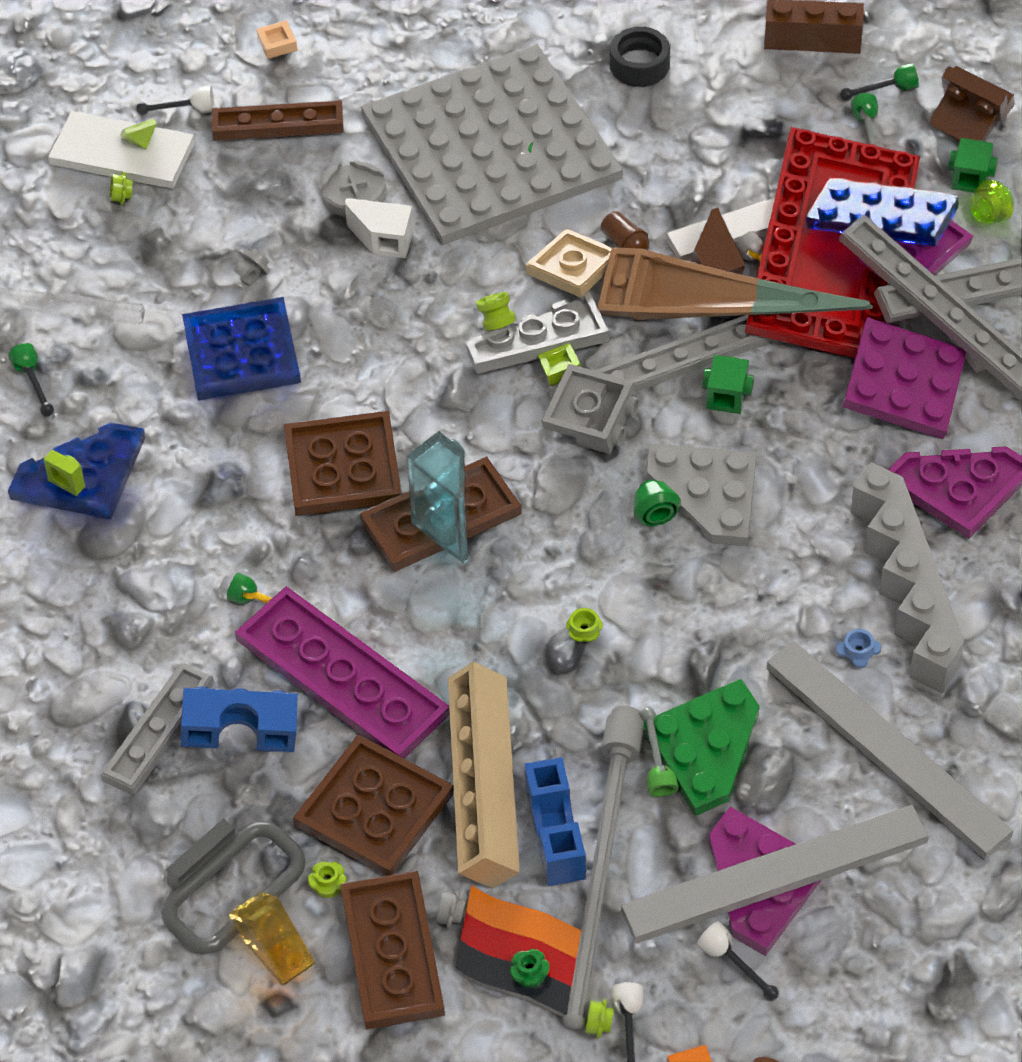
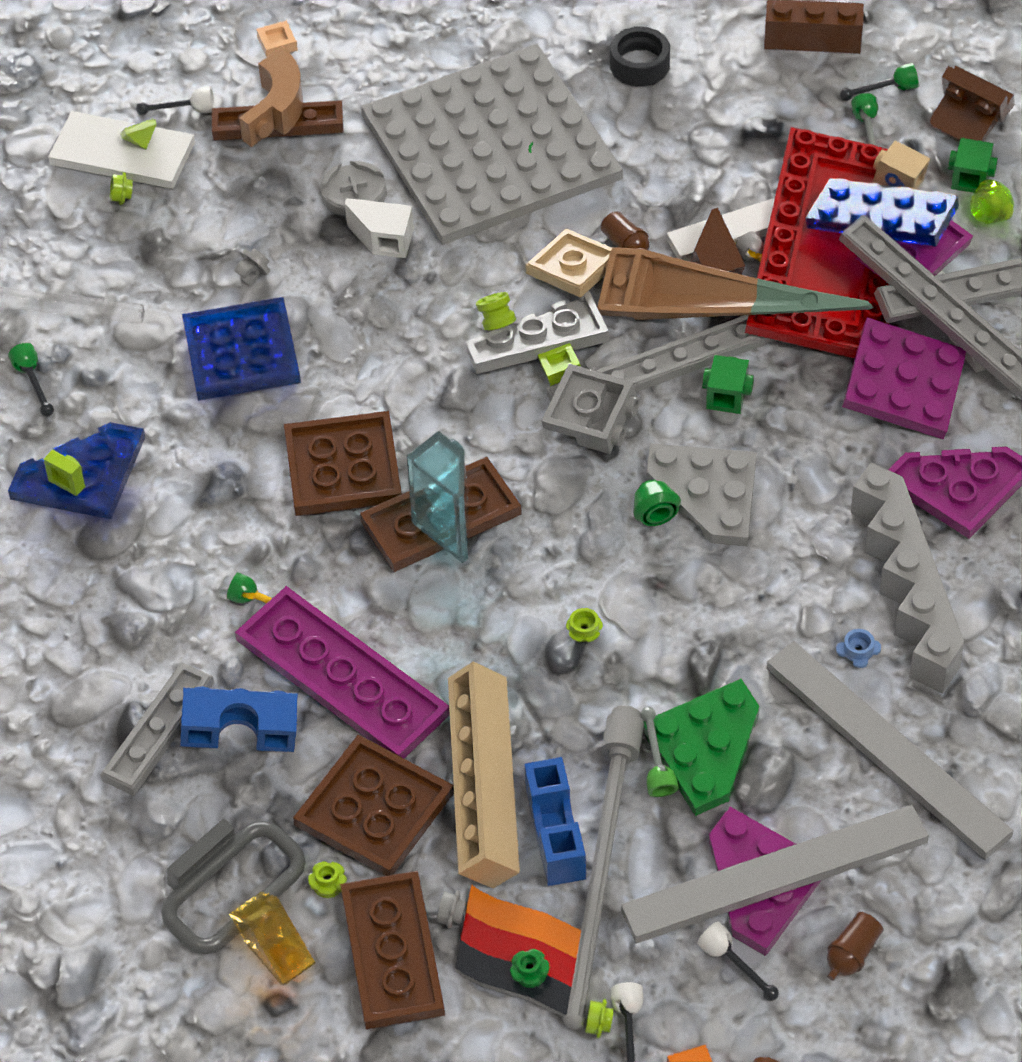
(282, 105): none -> medium nougat arch
(853, 945): none -> reddish brown piece
(900, 167): none -> tan brick

